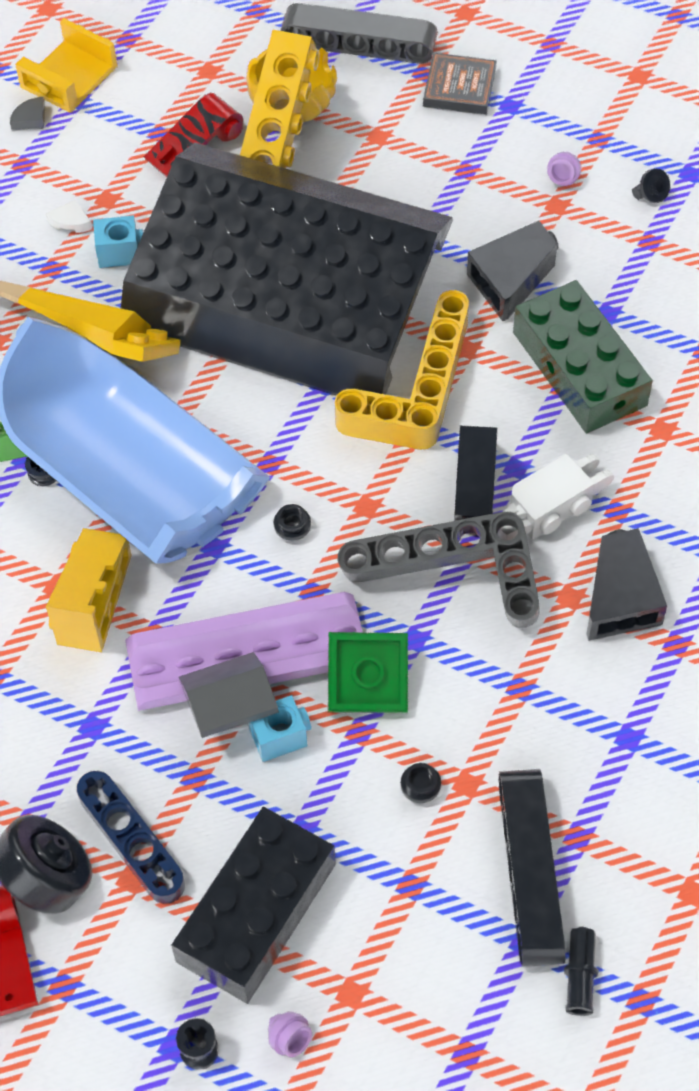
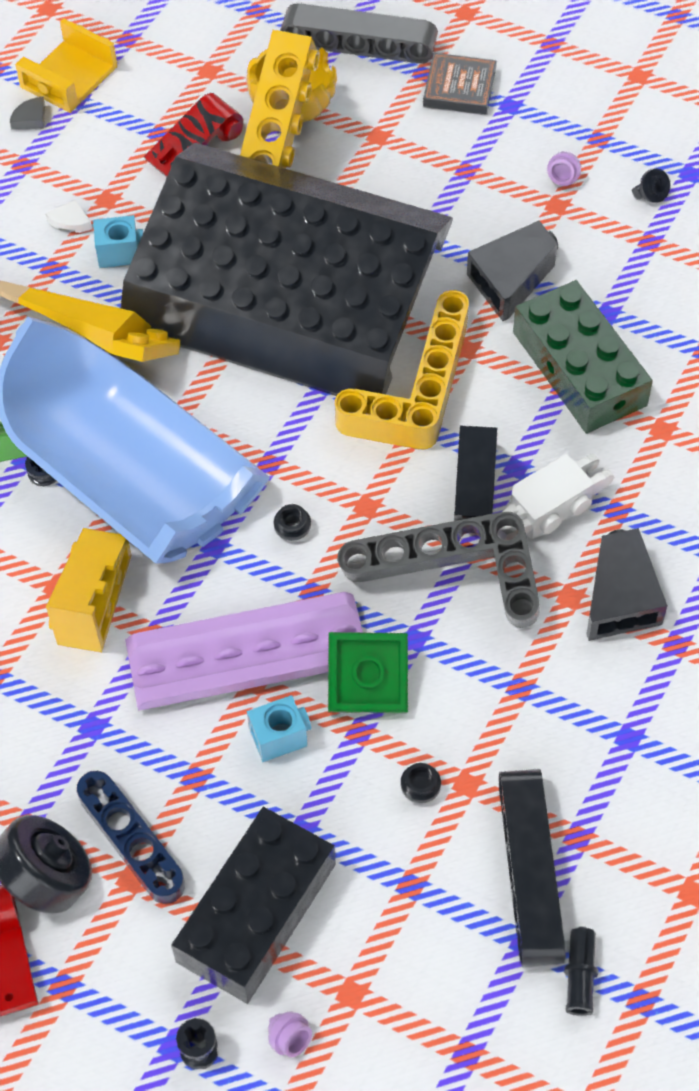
(229, 694): dark grey slope -> none

